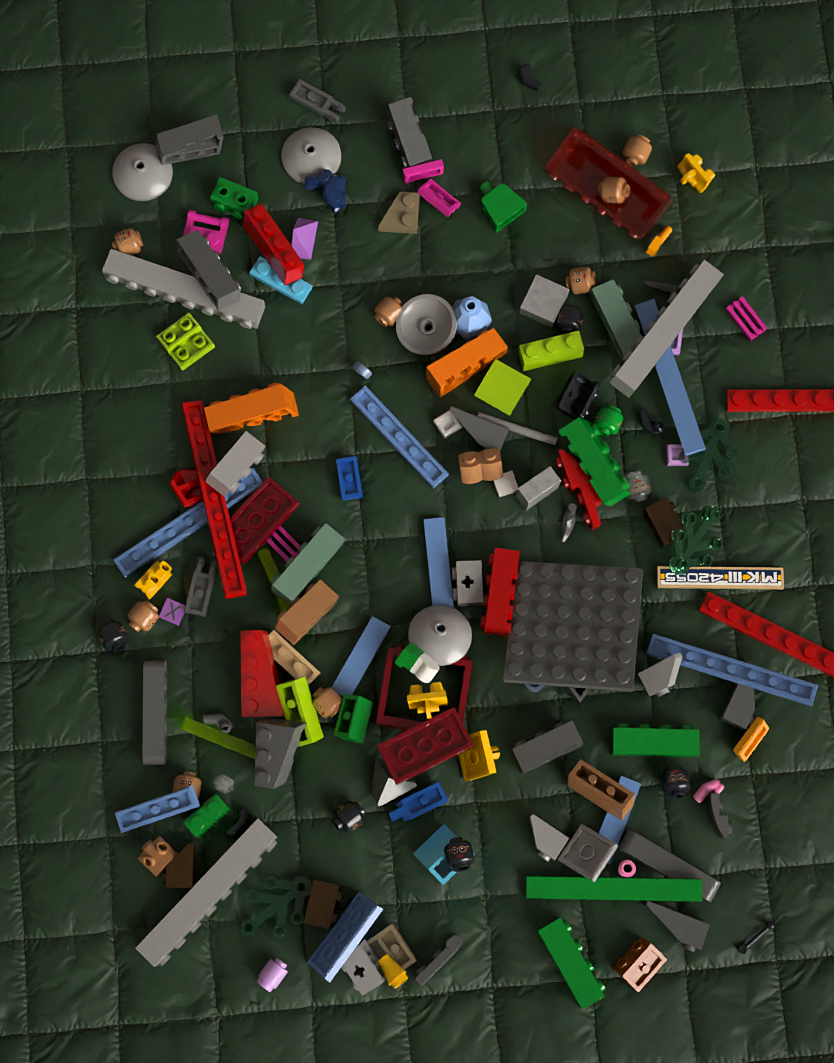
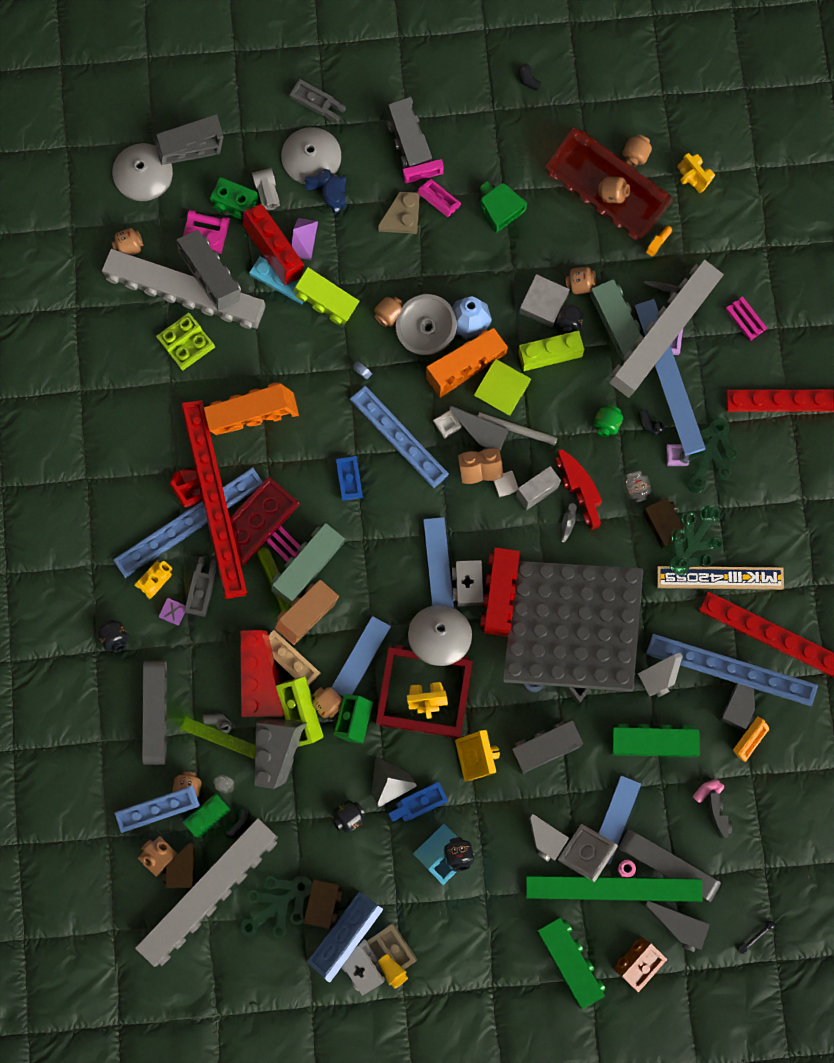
(142, 616): medium nougat head -> none
(236, 464): light grey brick -> none
(265, 185): none -> light grey piece
(272, 974): lavender brick -> none
(325, 296): none -> lime brick
(418, 663): leg -> none
(425, 746): dark red plate -> none
(439, 959): dark grey hinge -> none
(577, 396): black bracket -> none
(596, 461): green wedge -> none
(601, 790): medium nougat brick -> none
(675, 782): black head -> none

